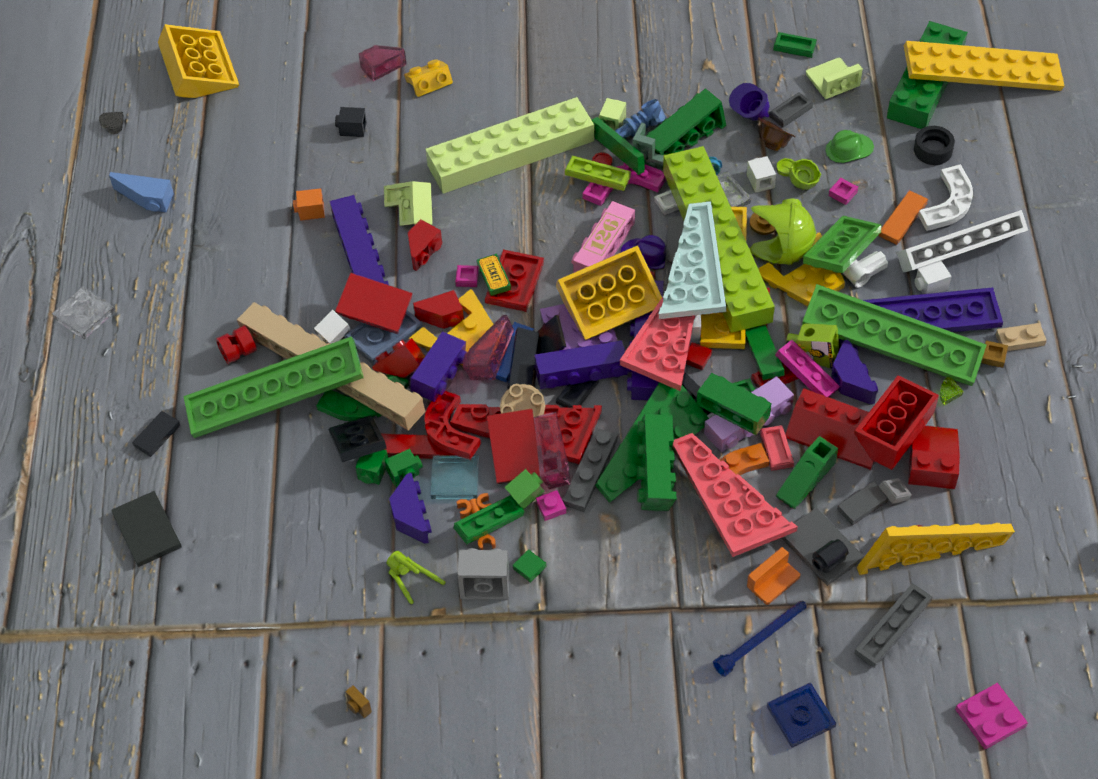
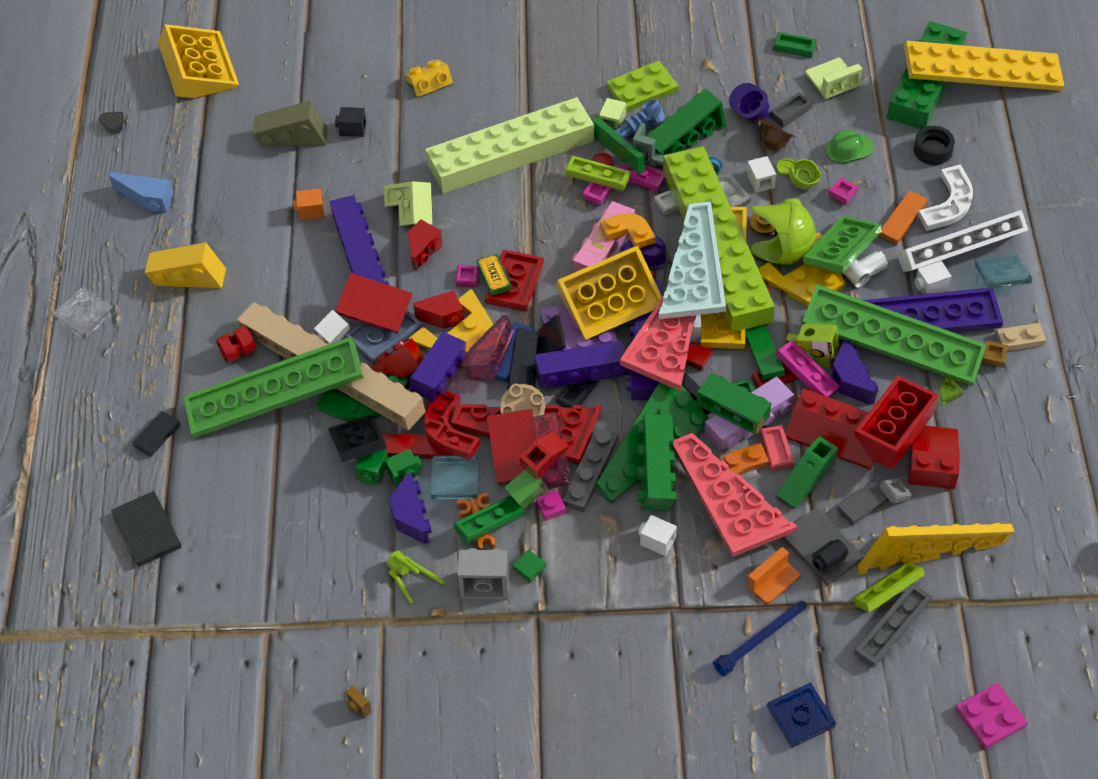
(186, 267): none -> yellow wedge
(290, 127): none -> olive wedge
(381, 60): clear pink slope -> none
(542, 454): none -> red slope
(631, 225): none -> light orange plate
(643, 85): none -> lime plate
(657, 535): none -> white brick
(889, 587): none -> lime tile
(1003, 271): none -> clear light blue tile

